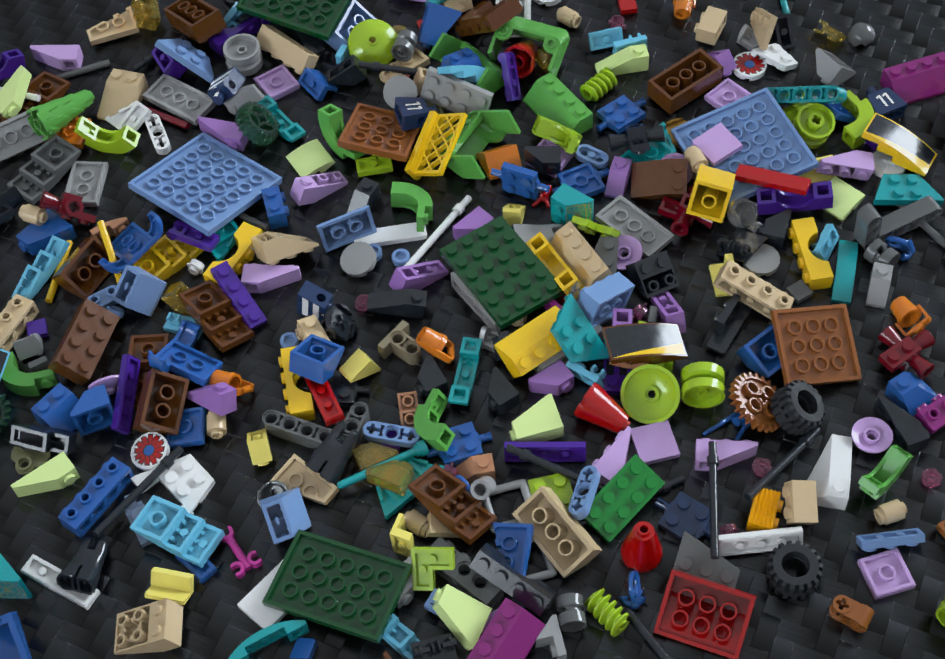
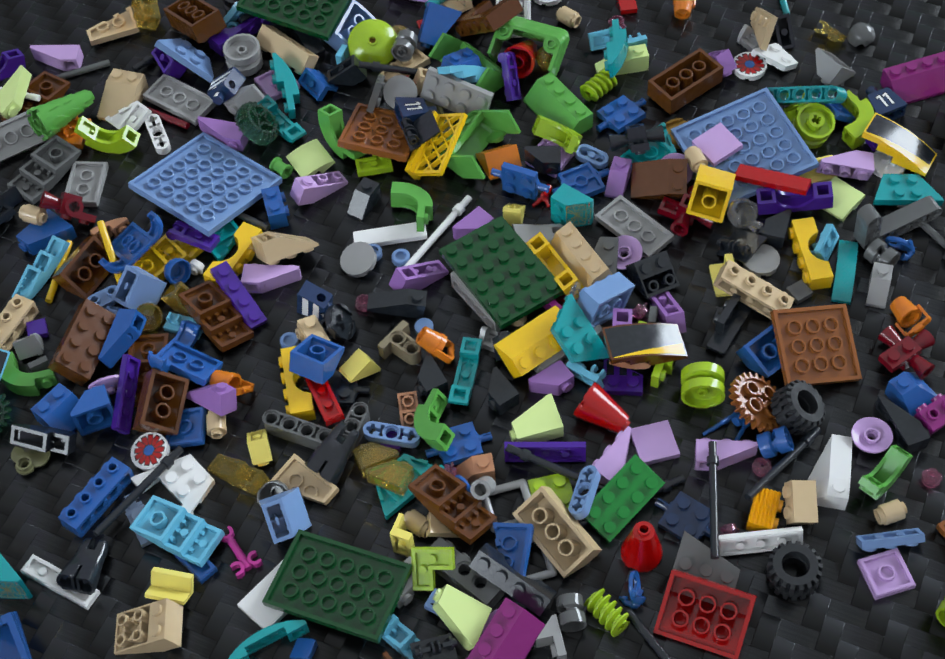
(48, 477): yellowish green slope -> none
(122, 334): none -> blue slope
(153, 314): none -> clear yellow hair
(177, 270): none -> blue hair
(238, 473): none -> clear yellow slope
(280, 167): none -> bright green bush
(286, 83): none -> teal slope
(346, 228): medium blue slope -> none
(377, 93): none -> dark grey wing
(419, 449): teal piece -> none
(420, 130): none -> black hinge
(422, 323): none -> medium blue tile
(591, 227): lime plate -> none
(616, 49): none -> teal slope
(636, 396): lime dish -> none
(710, 25): tan brick -> none
(725, 93): lavender tile -> none
(775, 442): none -> blue wheel
(853, 613): dark orange piece -> none

